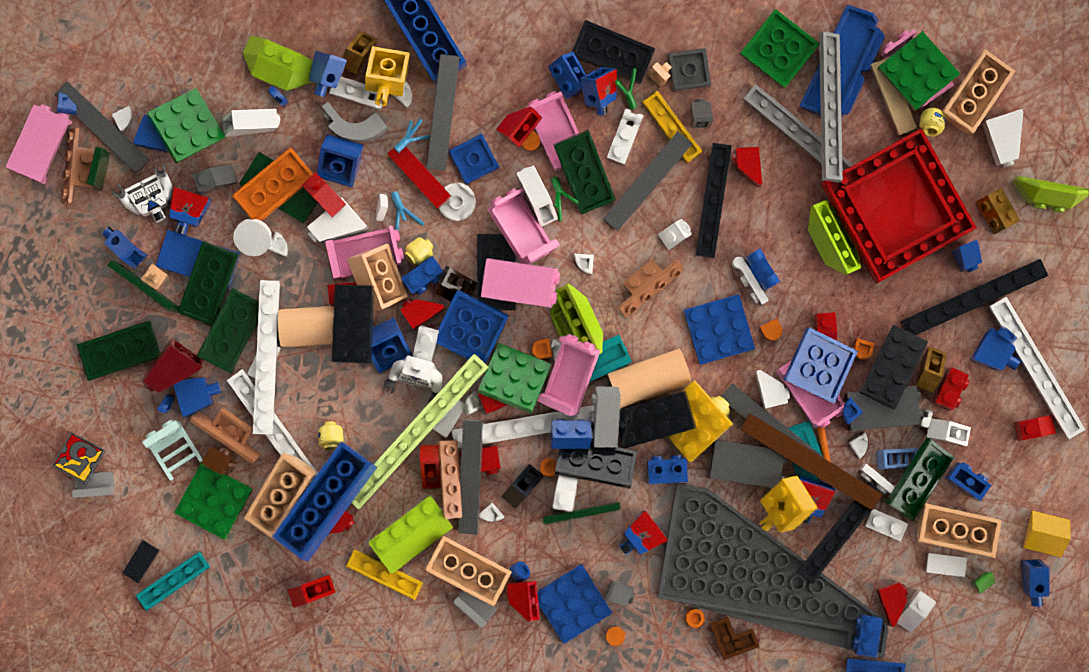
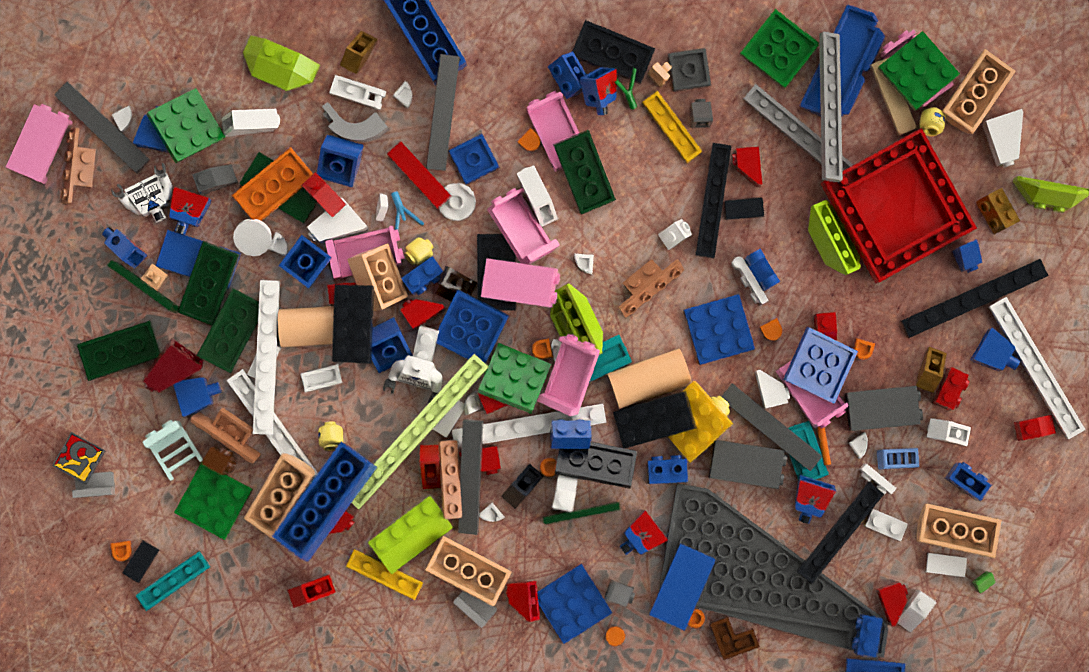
(66, 105): blue tile -> none
(98, 168): dark green tile -> none
(121, 550): none -> orange tile
(166, 403): blue tile -> none
(277, 96): blue tile -> none
(305, 261): none -> blue slope
(321, 378): none -> white tile
(326, 71): blue torso -> none
(386, 73): yellow brick -> none
(407, 139): dark azure plant -> none
(519, 125): red slope -> none
(520, 571): blue tile -> none
(558, 190): green plant -> none
(605, 416): light grey brick -> none
(624, 137): white plate -> none
(647, 181): dark grey tile -> none
(682, 587): none -> blue tile
(744, 208): none -> black tile
(787, 505): yellow brick -> none
(811, 461): reddish brown tile -> none
(851, 411): blue tile -> none
(893, 367): black plate -> none
(920, 479): dark green tile -> none
(926, 419): white tile -> none
(1007, 334): blue tile -> none
(1036, 580): blue torso -> none
(1047, 534): yellow slope -> none

